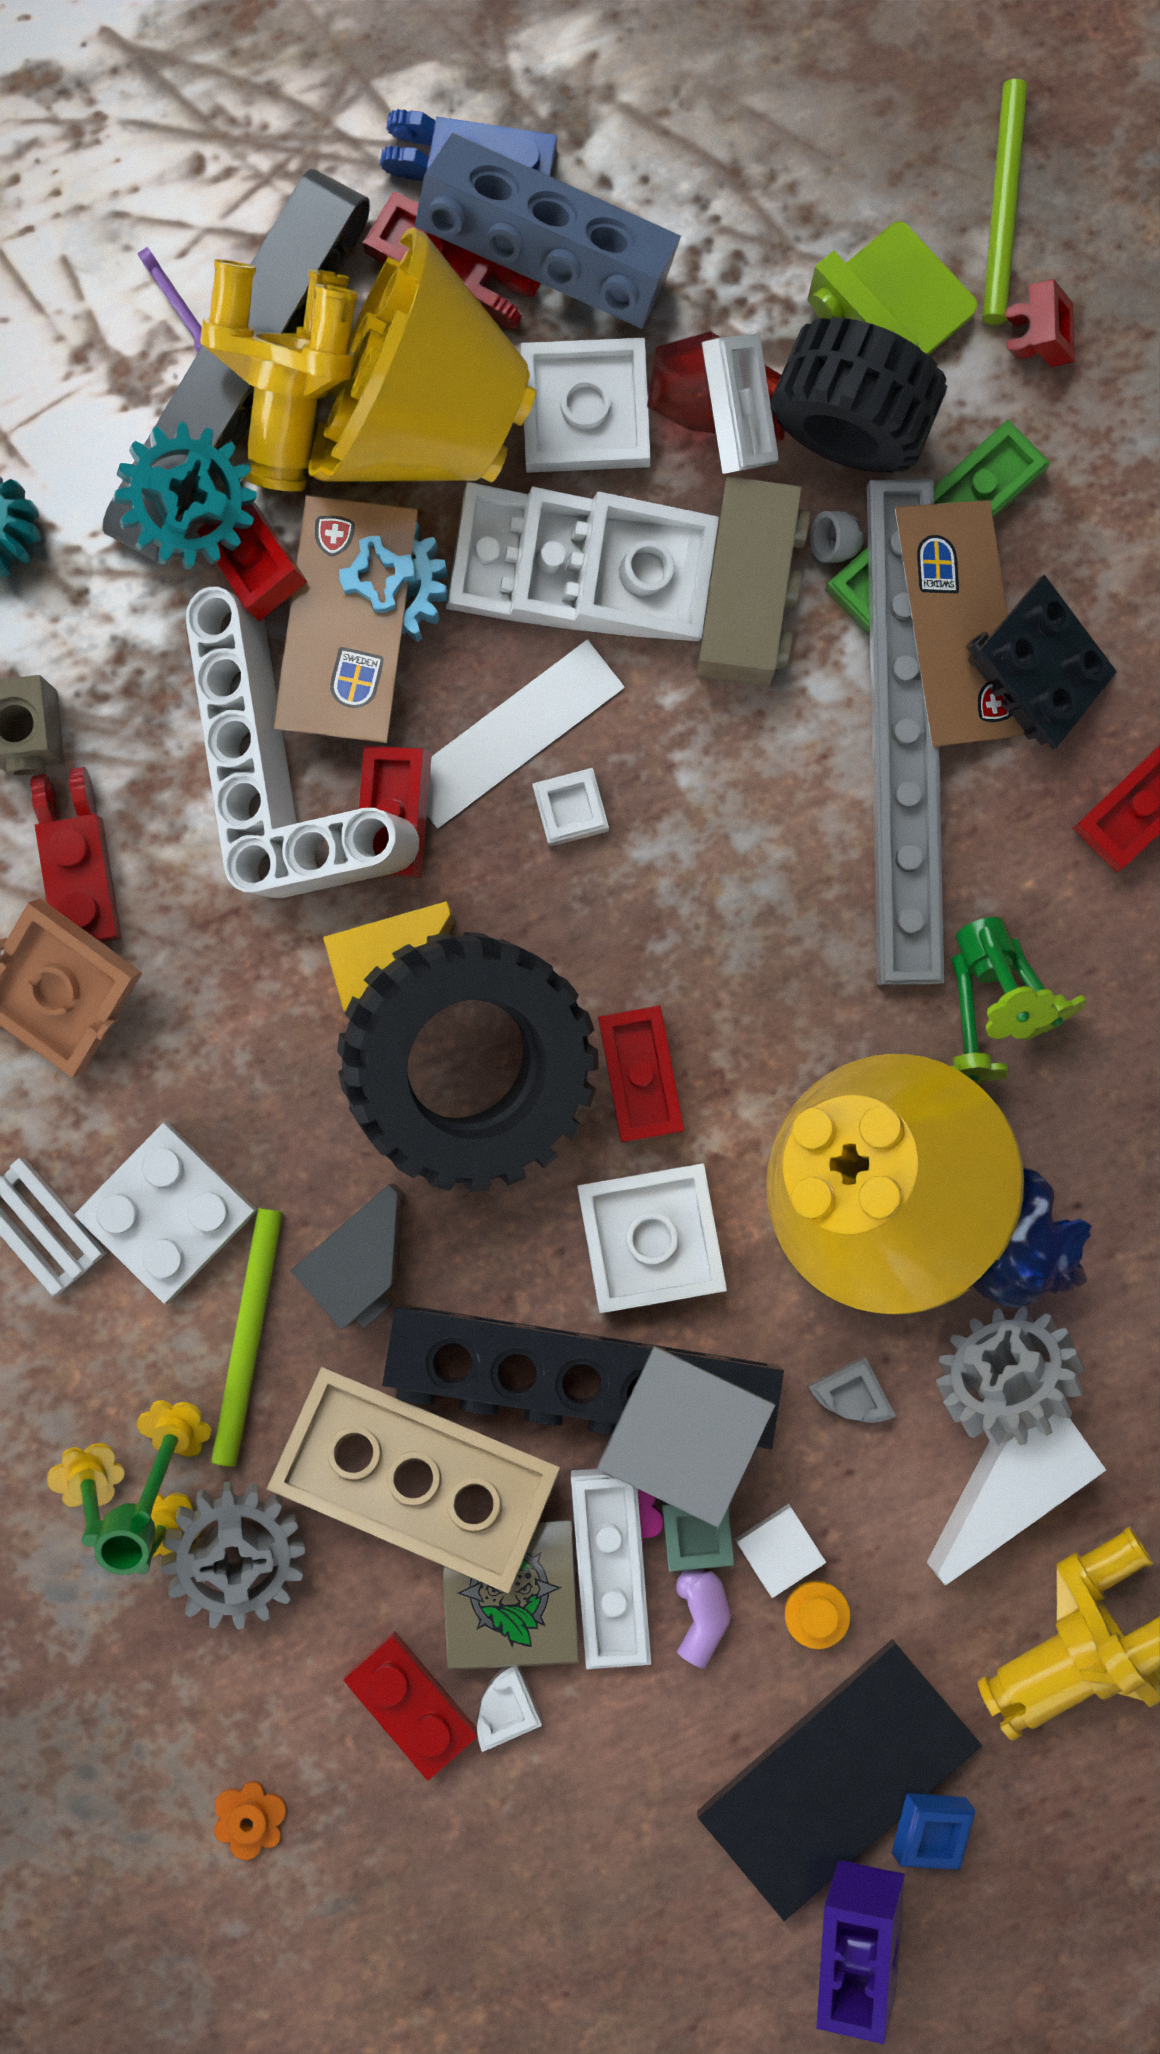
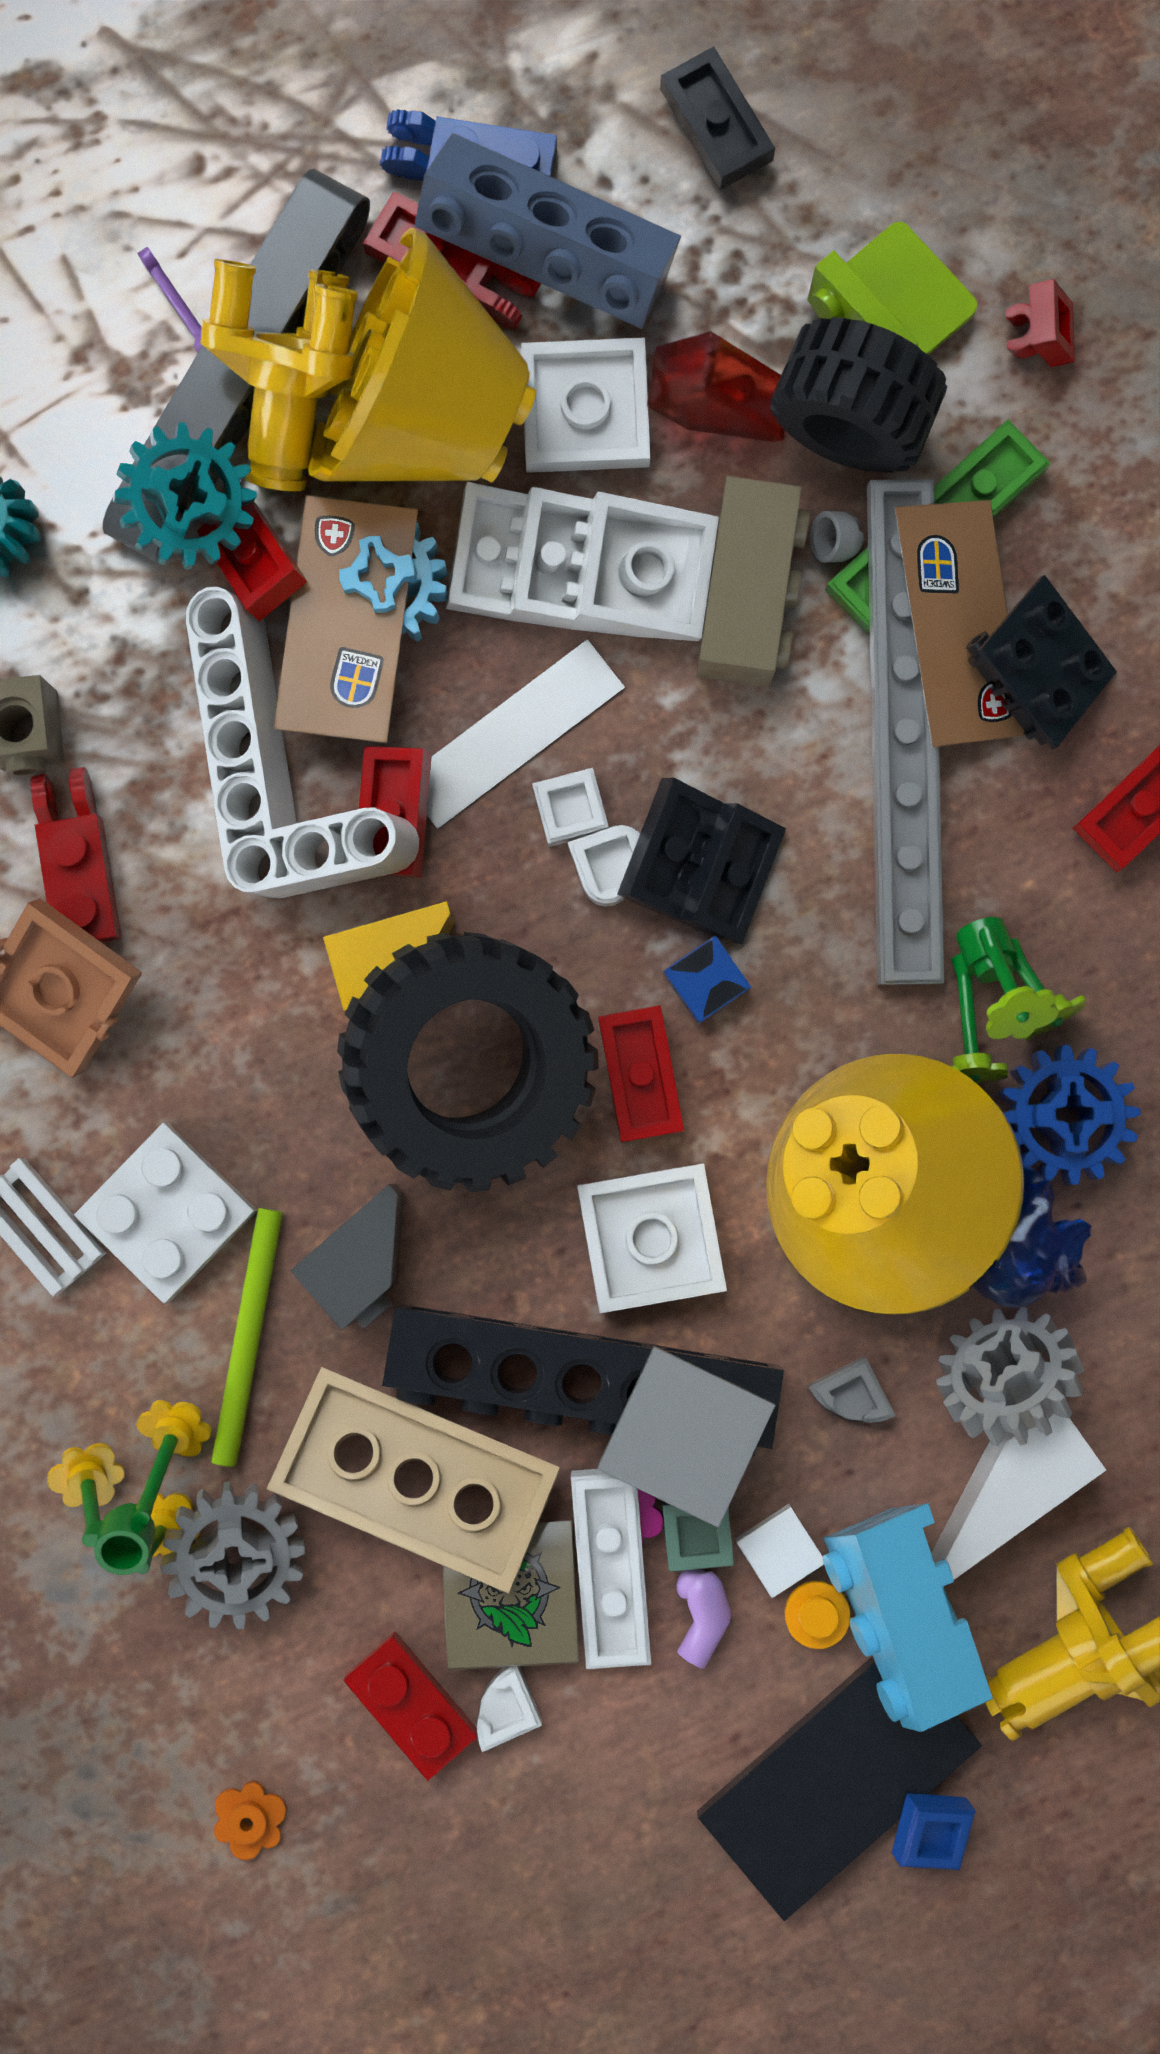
(602, 862): none -> white tile
(701, 860): none -> black slope
(706, 980): none -> blue tile
(717, 118): none -> black plate
(740, 402): white tile -> none
(860, 1951): dark purple brick -> none
(906, 1617): none -> medium azure wedge
(1004, 201): lime bar -> none
(1068, 1089): none -> blue gear

